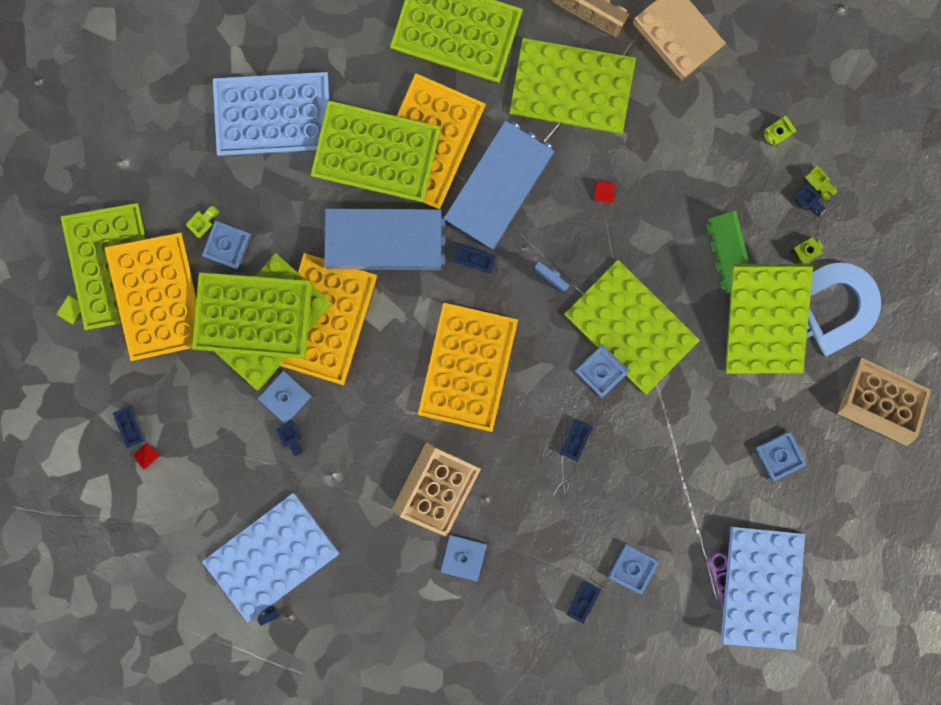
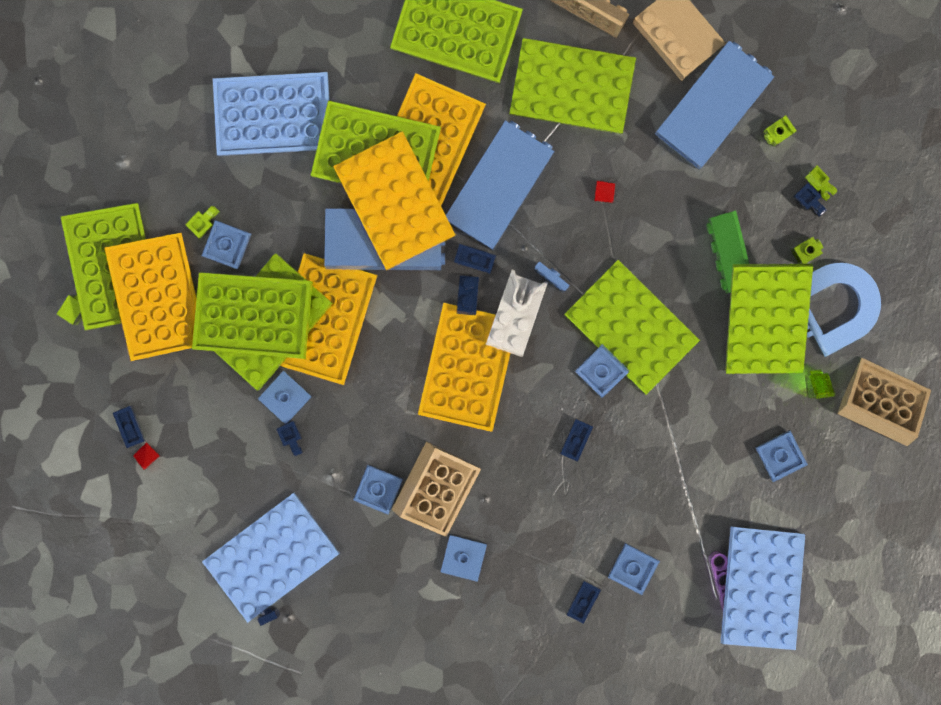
(378, 489): none -> medium blue plate
(394, 201): none -> yellow plate
(467, 295): none -> dark blue plate
(516, 314): none -> white plate
(714, 104): none -> medium blue brick
(819, 385): none -> clear neon green slope

